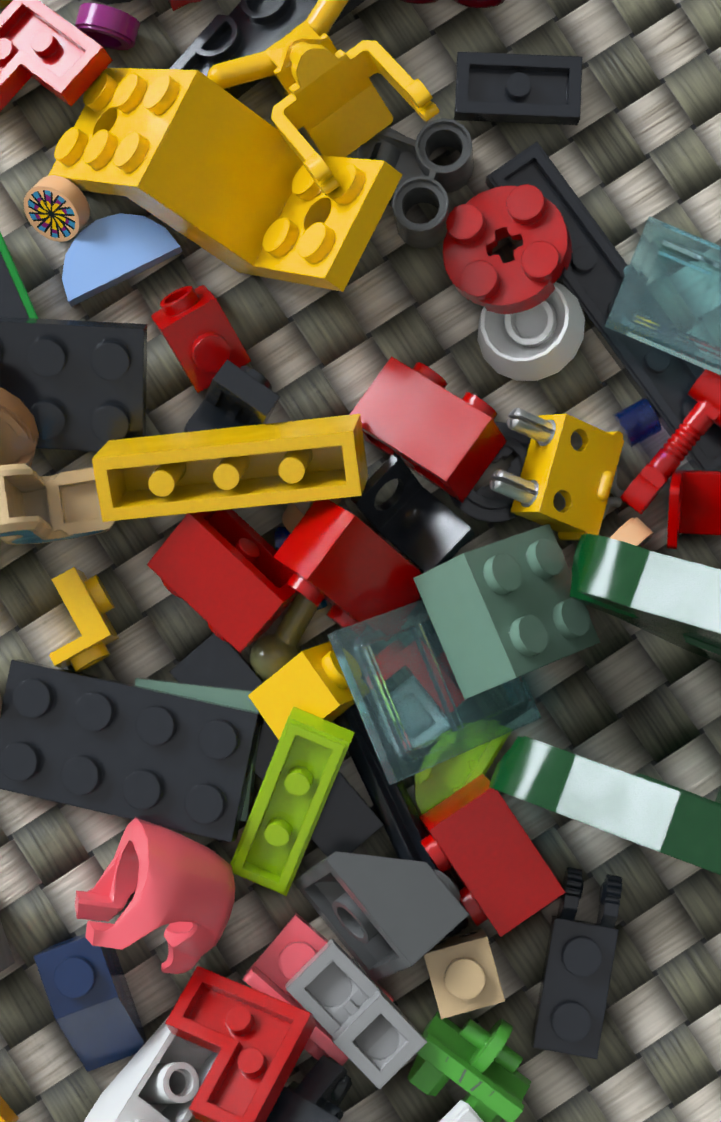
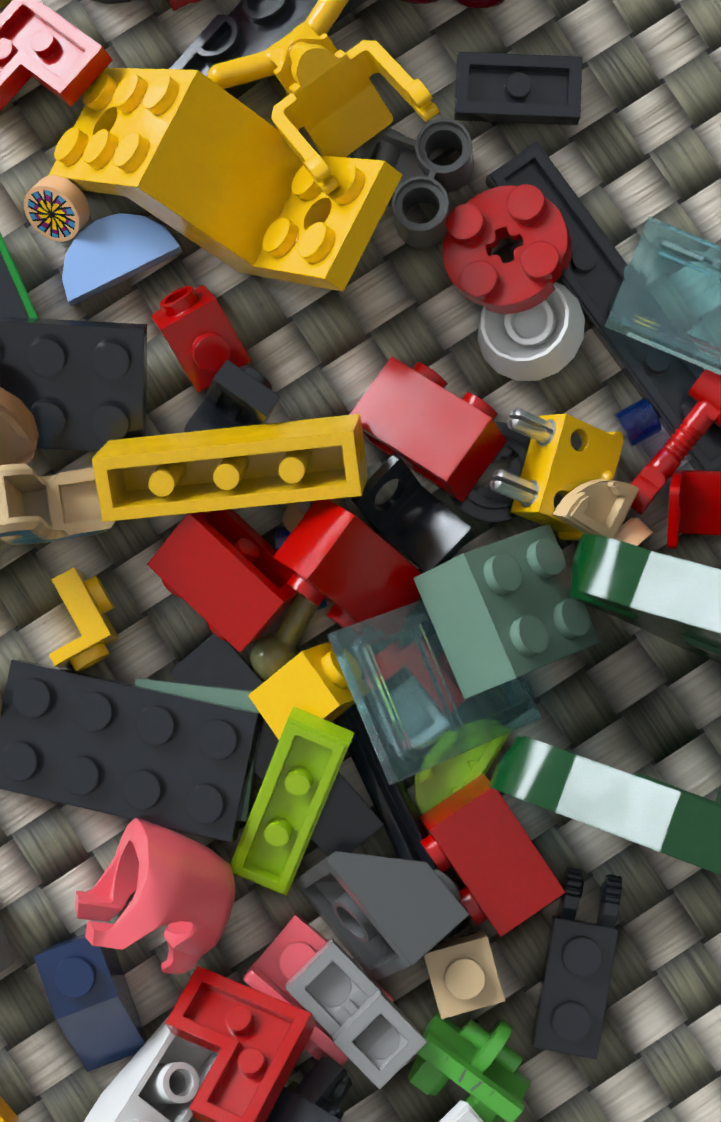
(108, 25): magenta tile -> none
(597, 506): none -> tan tile

